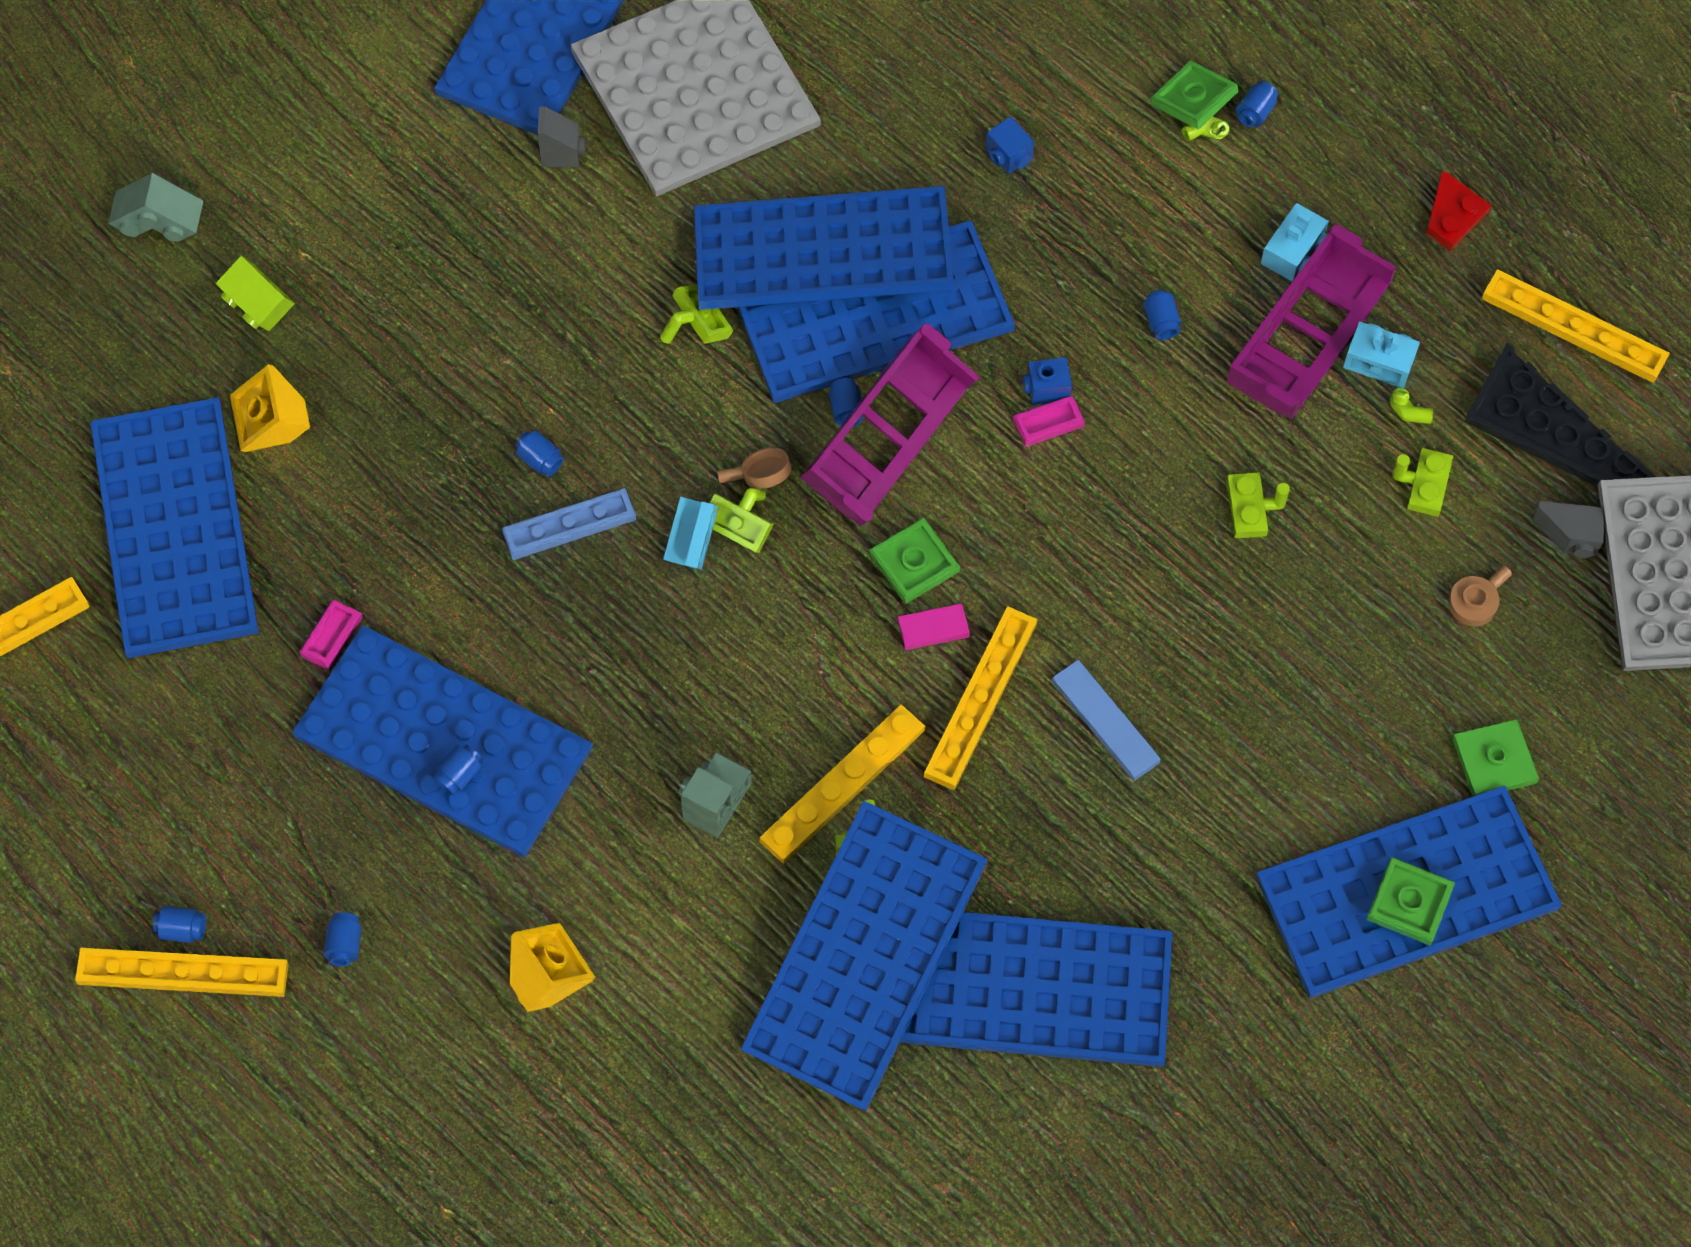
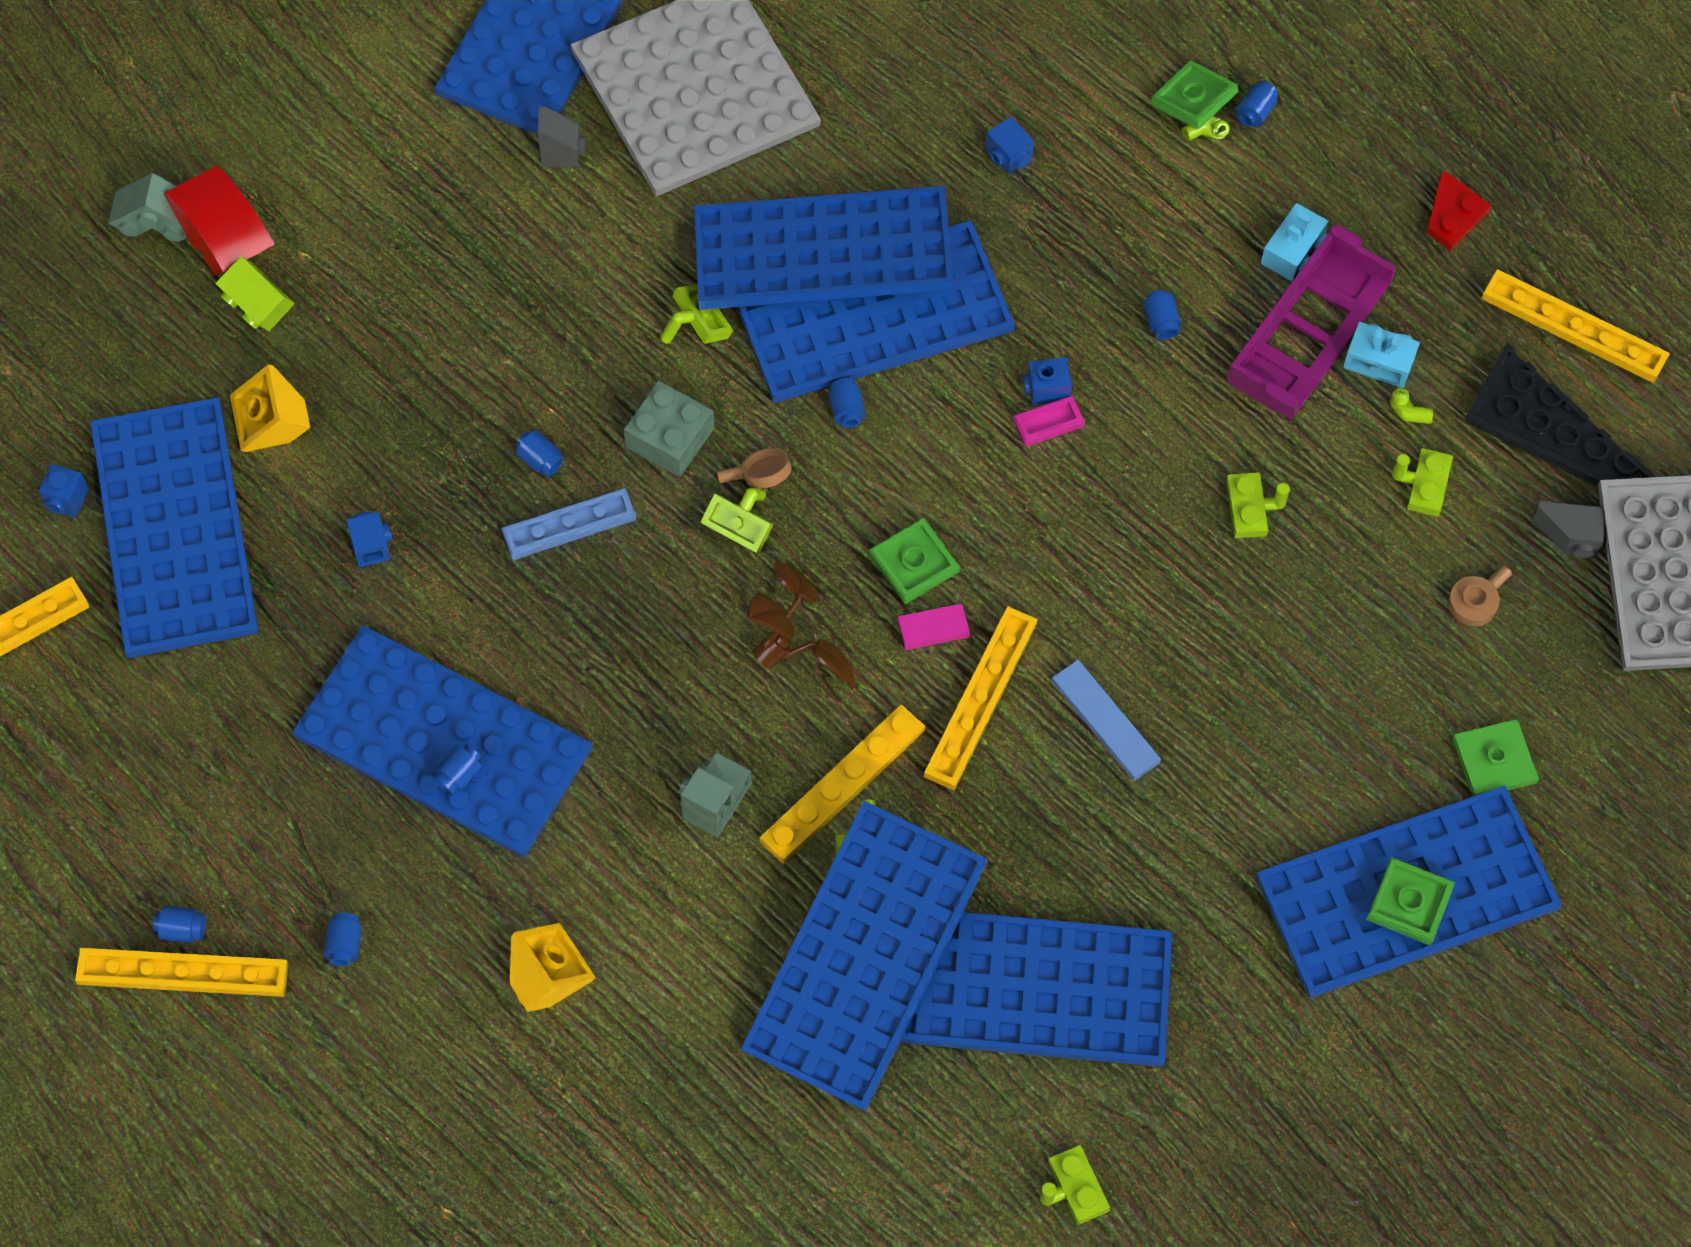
(63, 490): none -> blue brick
(218, 219): none -> red slope
(331, 634): dark pink tile -> none
(369, 538): none -> blue brick
(669, 428): none -> sand green brick
(691, 533): medium azure panel -> none
(777, 643): none -> reddish brown plant
(928, 379): magenta piece -> none
(1076, 1186): none -> lime plate

